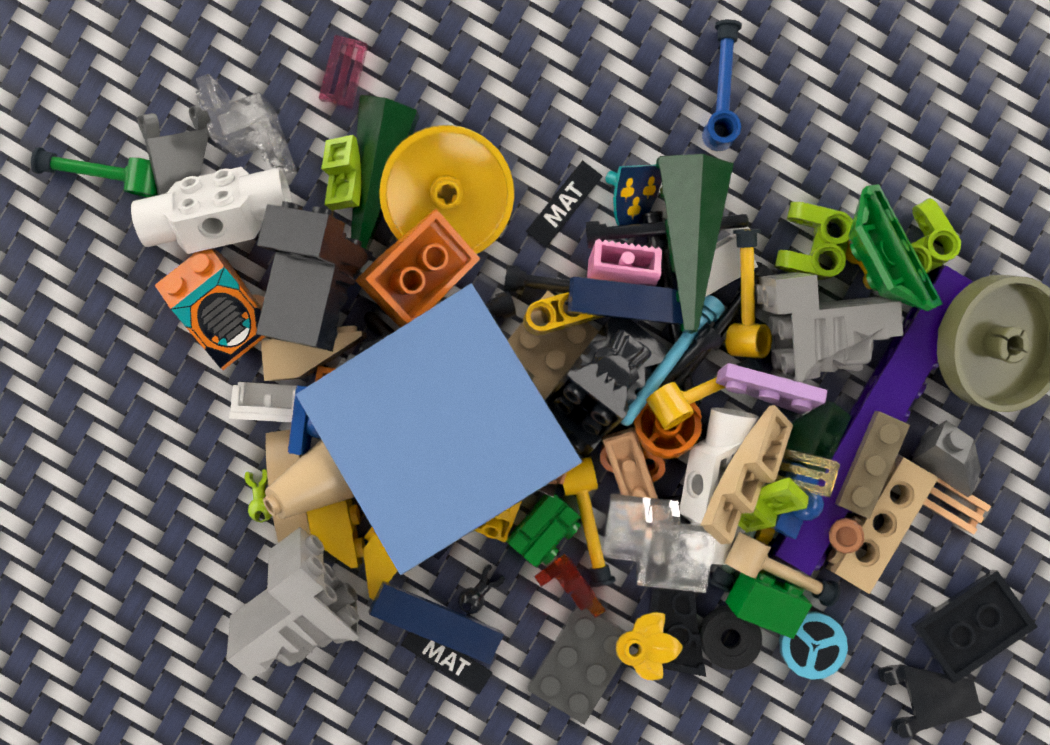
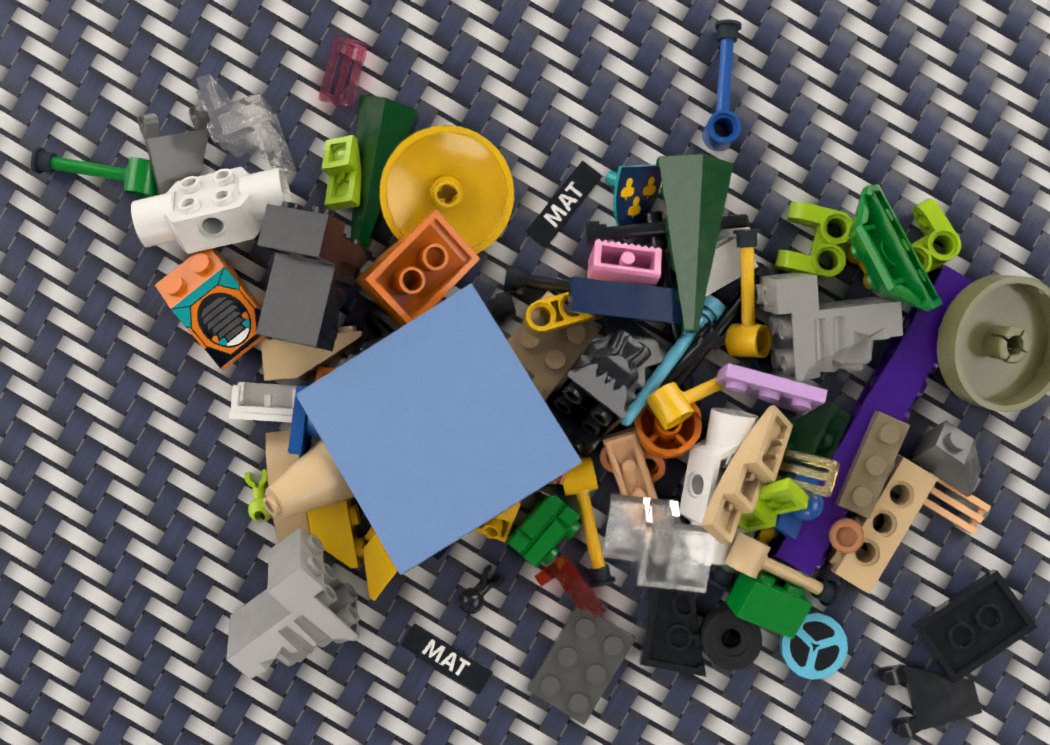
(435, 622): dark blue tile -> none
(653, 646): yellow plate -> none

